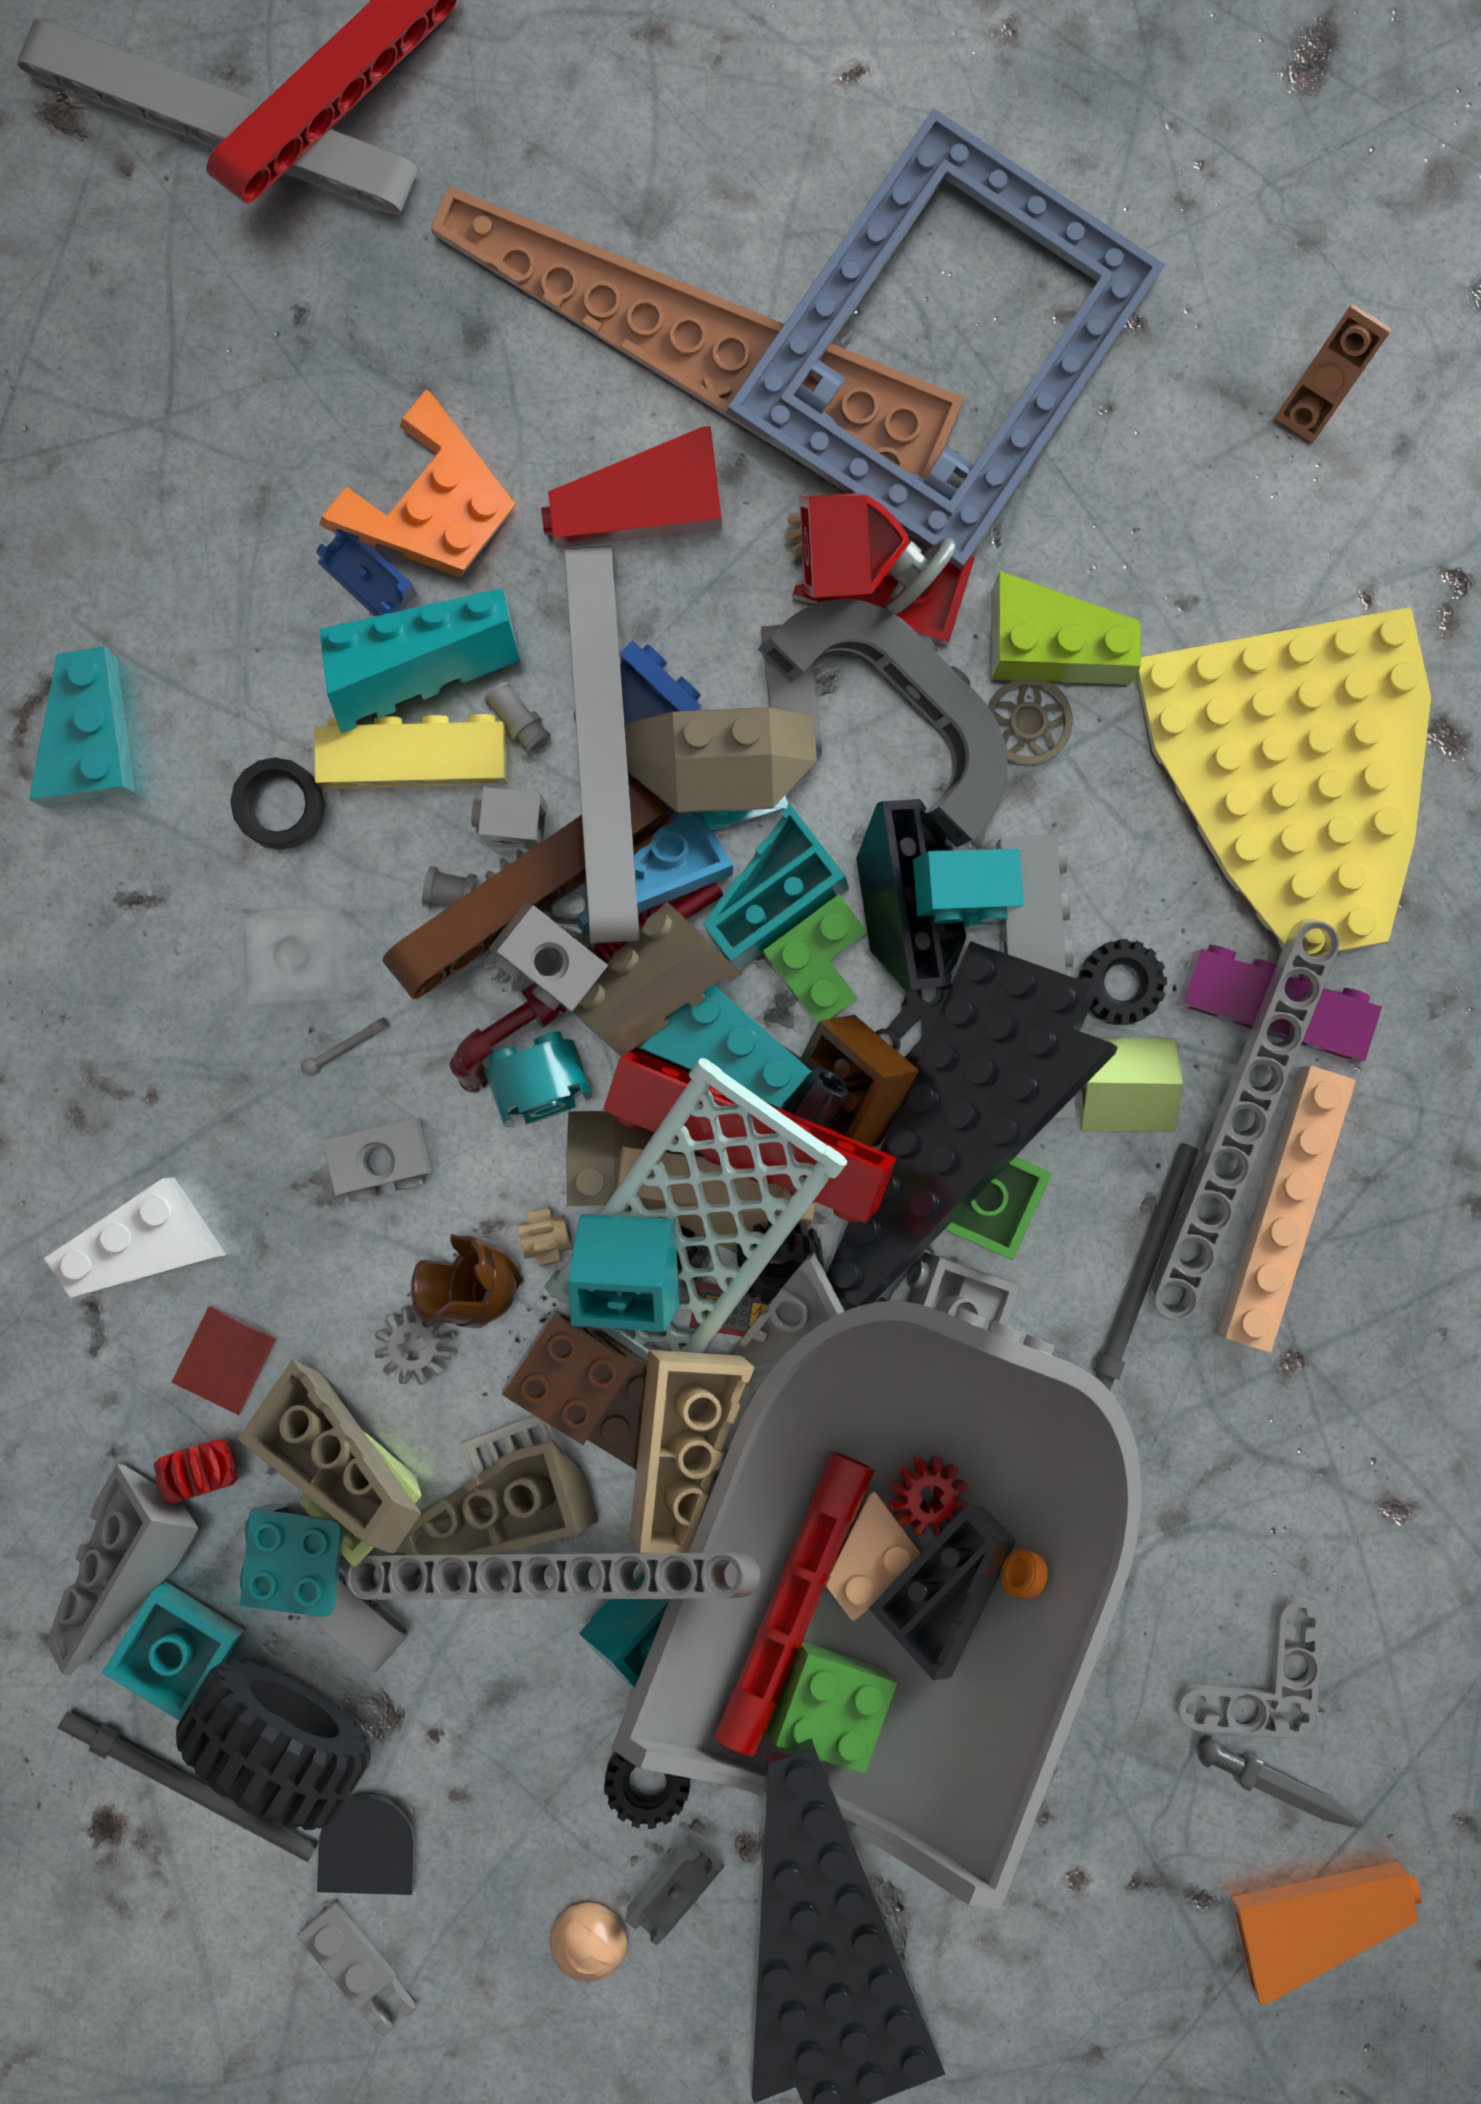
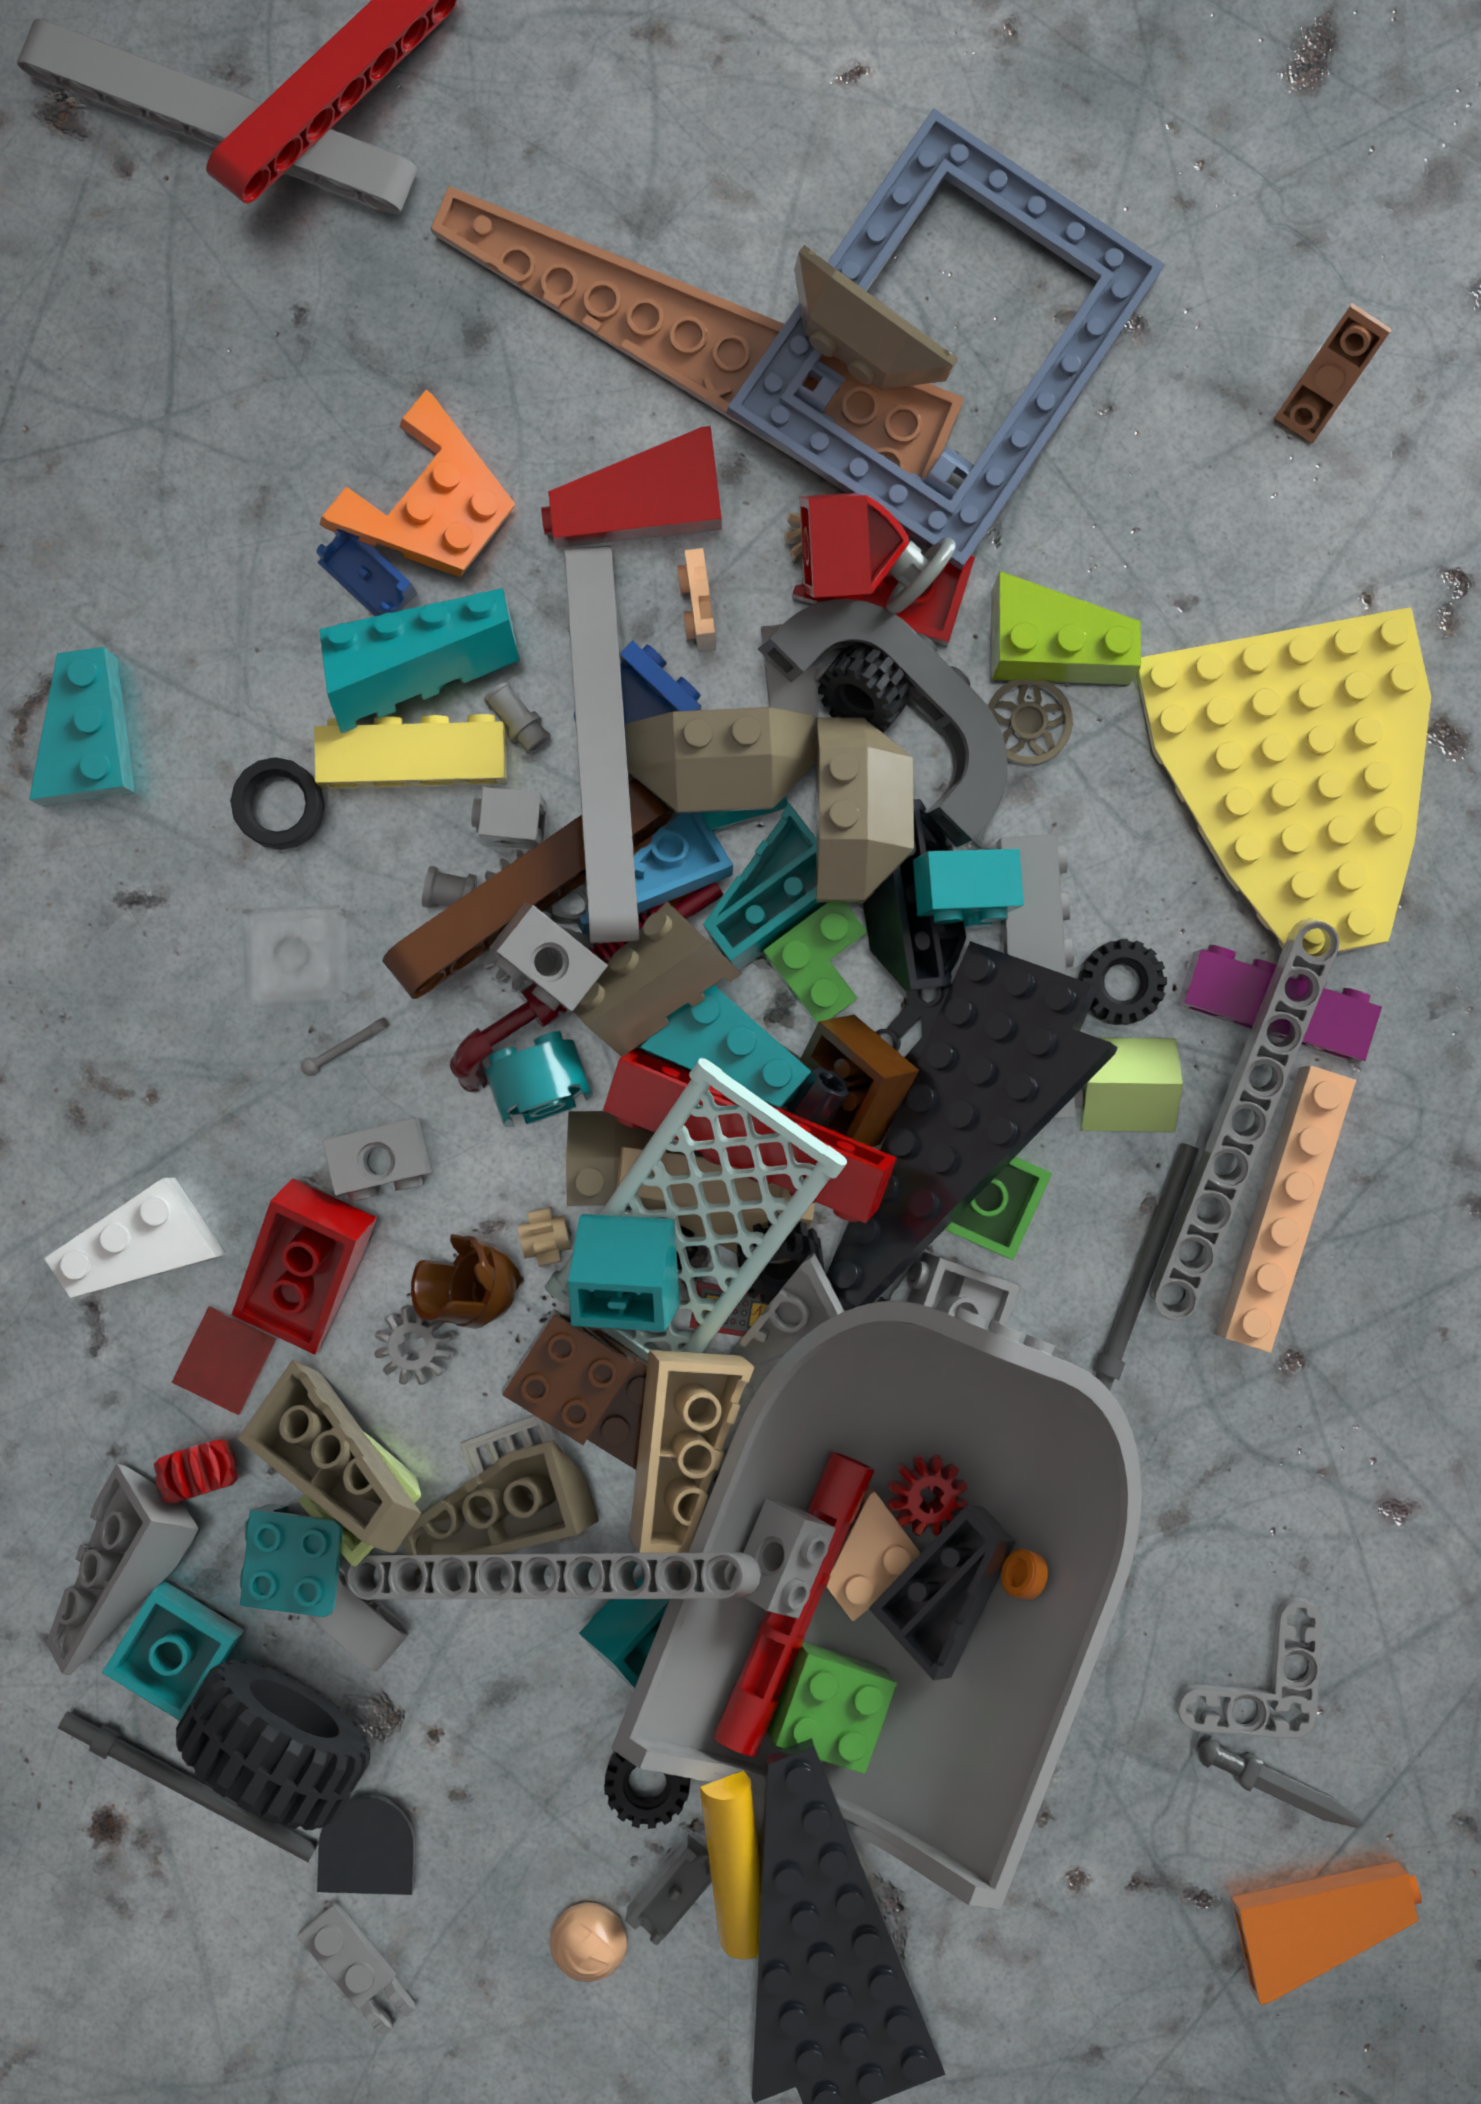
(302, 1264): none -> red slope
(694, 580): none -> light nougat wing
(733, 1861): none -> yellow brick
(789, 1554): none -> light grey brick
(858, 671): none -> black tyre
(860, 808): none -> dark tan wedge
(864, 331): none -> dark tan wedge

